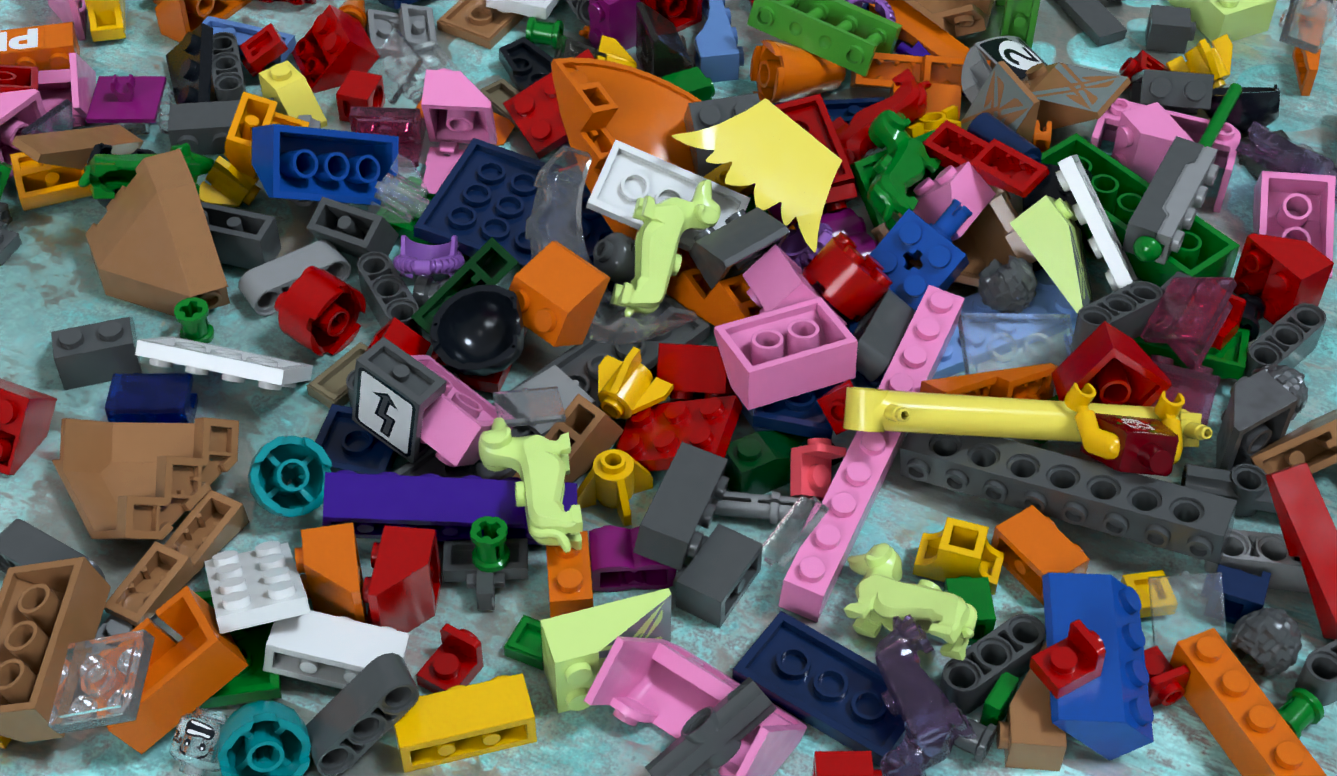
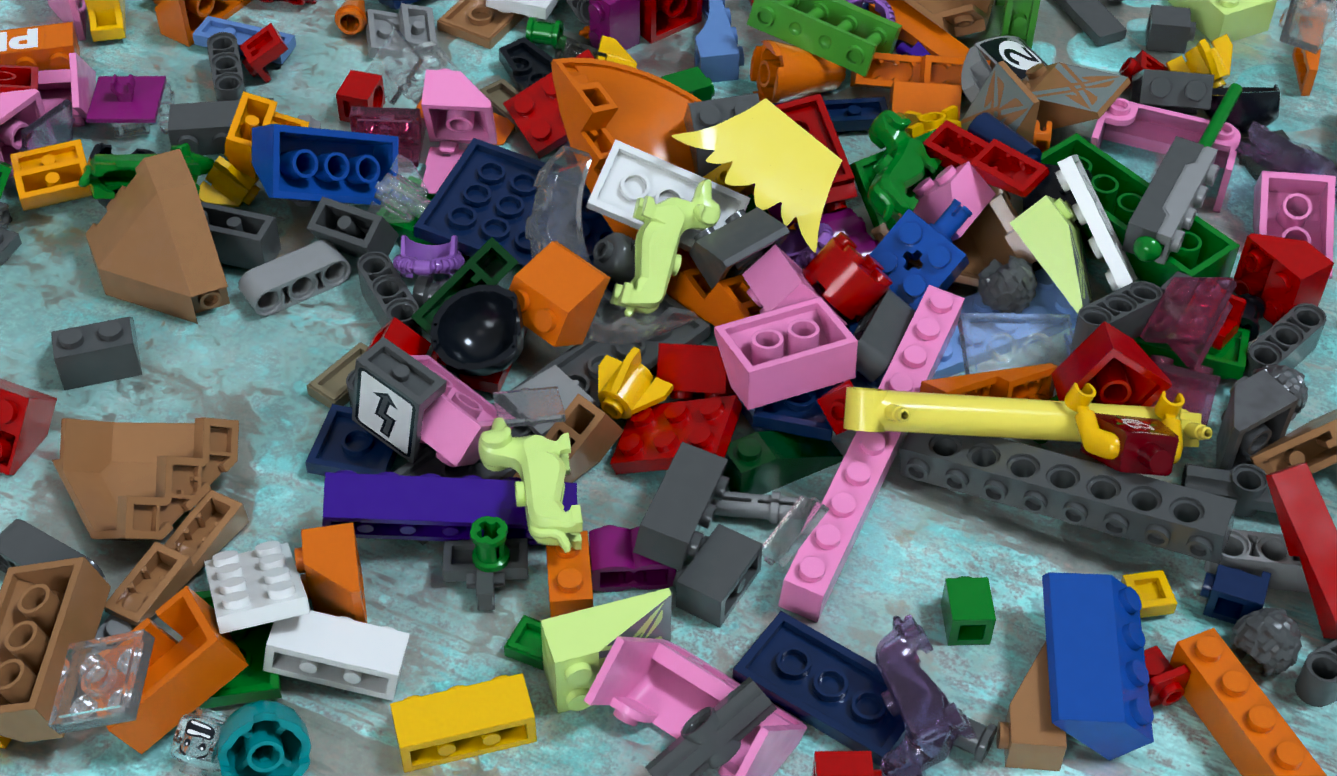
(74, 146): medium nougat slope -> none
(151, 398): clear blue brick -> none
(192, 66): black wing -> none
(193, 315): green bush -> none
(234, 364): white plate -> none
(290, 91): light yellow slope -> none
(291, 460): teal cylinder -> none
(320, 311): red brick -> none
(333, 49): red slope -> none
(361, 714): dark grey beam -> none
(404, 578): red slope -> none
(454, 662): red bracket -> none
(614, 482): yellow brick -> none
(659, 44): clear smoke slope -> none
(813, 467): coral bracket -> none
(885, 596): yellowish green animal -> none
(907, 99): red animal -> none
(958, 552): yellow brick -> none
(999, 699): green tile -> none
(1005, 647): dark grey beam -> none
(1035, 548): orange brick -> none
(1070, 661): red bracket -> none
(1145, 139): bright pink slope -> none
(1185, 607): clear piece -> none
(1301, 710): green bush -> none

